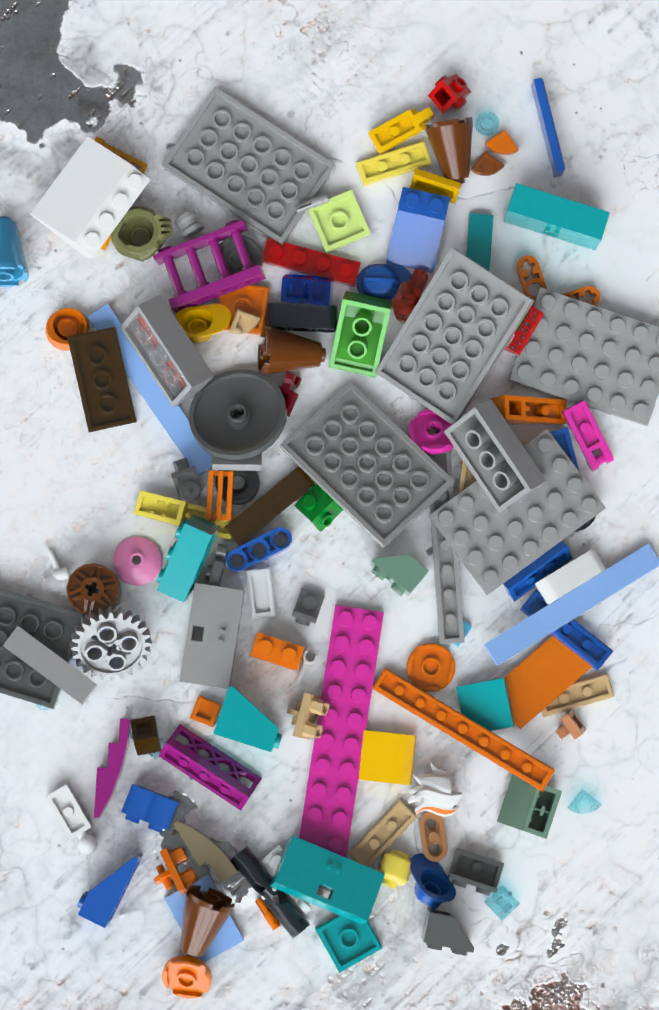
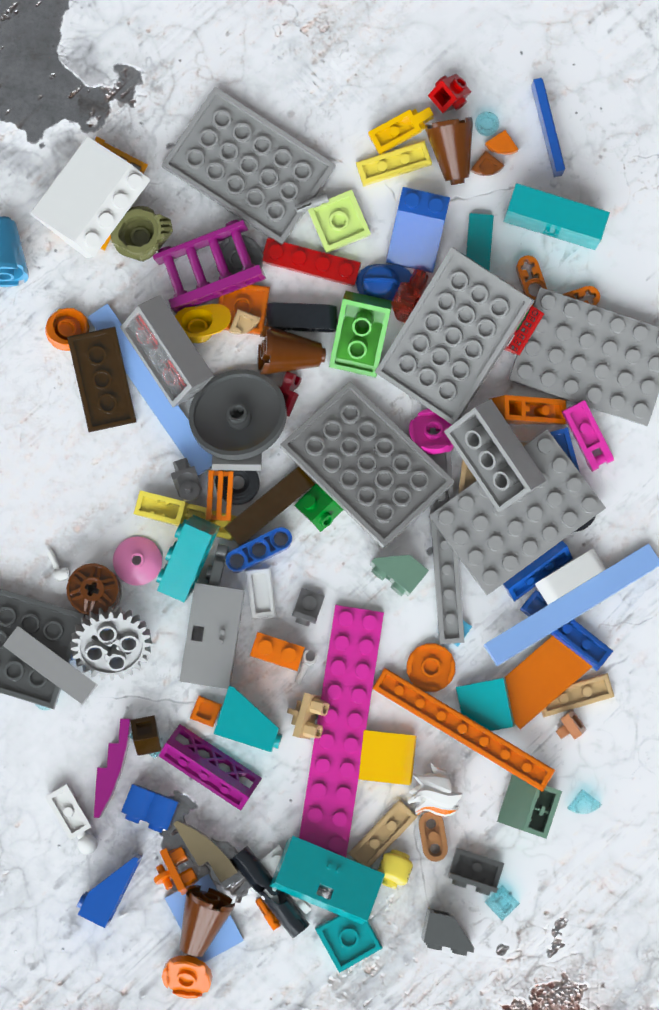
(189, 224): light grey wheel -> none
(307, 289): clear blue brick -> none
(431, 883): blue piece -> none
(435, 184): yellow tile -> none

